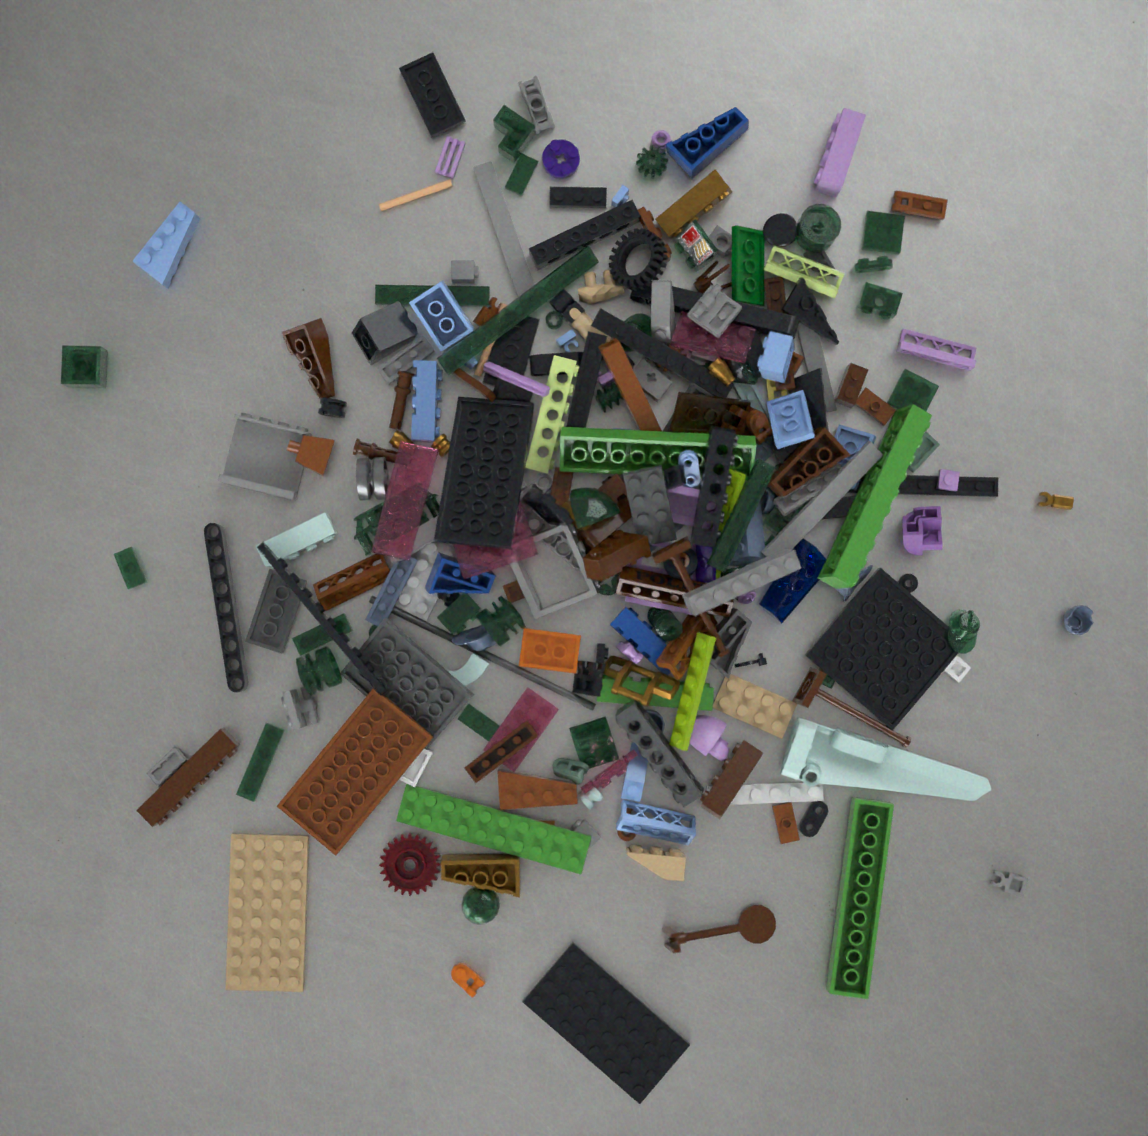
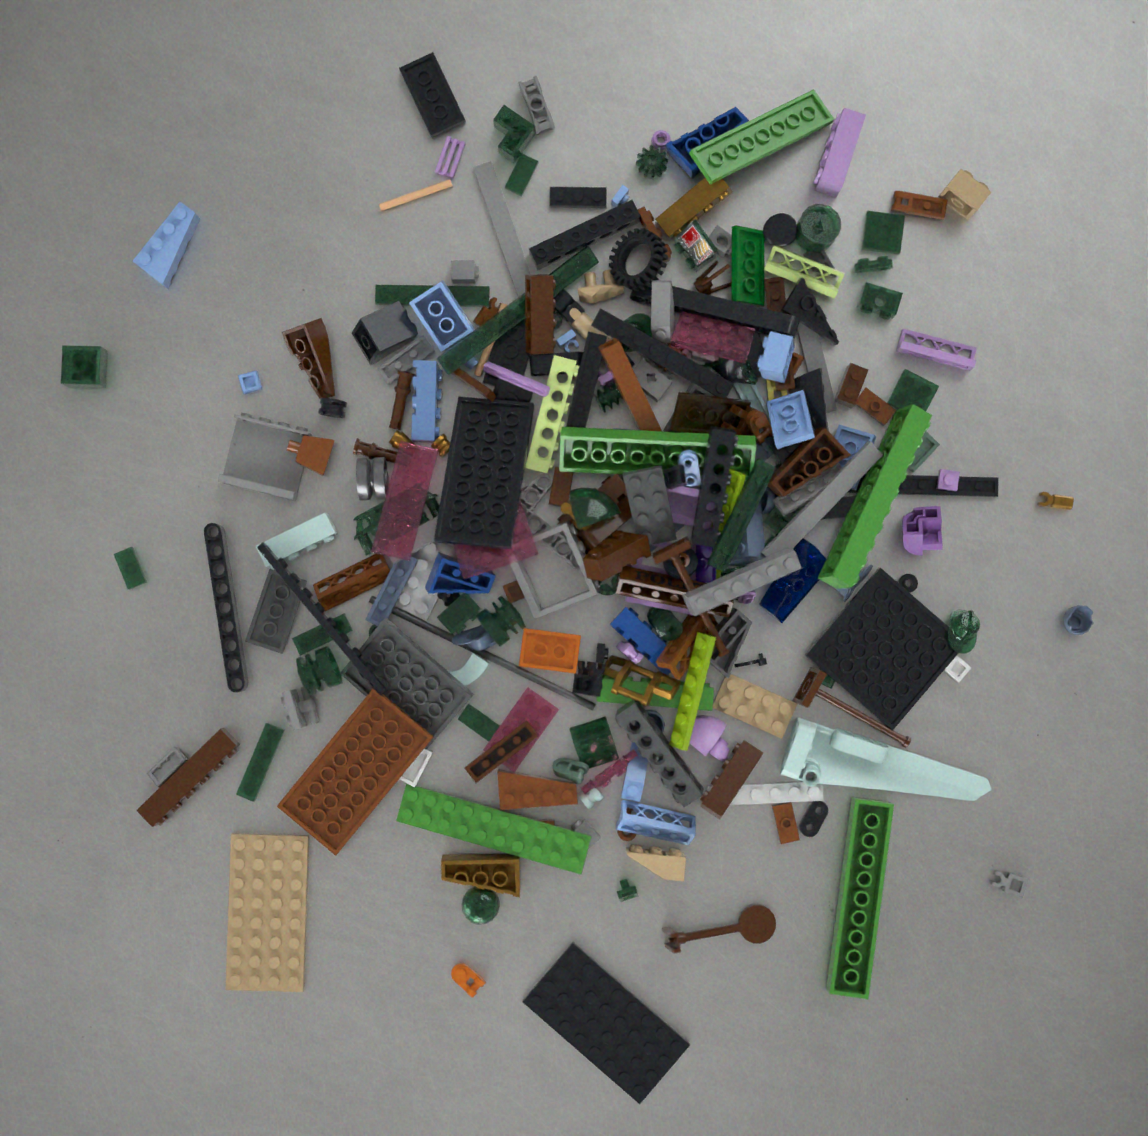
(250, 382): none -> light blue tile
(403, 877): dark red gear -> none
(539, 314): none -> reddish brown brick
(547, 509): black plate -> none
(558, 148): dark purple plate -> none
(627, 892): none -> clear green tile
(714, 311): light grey plate -> none
(721, 371): pearl gold cone -> none
(761, 136): none -> bright green plate
(965, 193): none -> tan brick

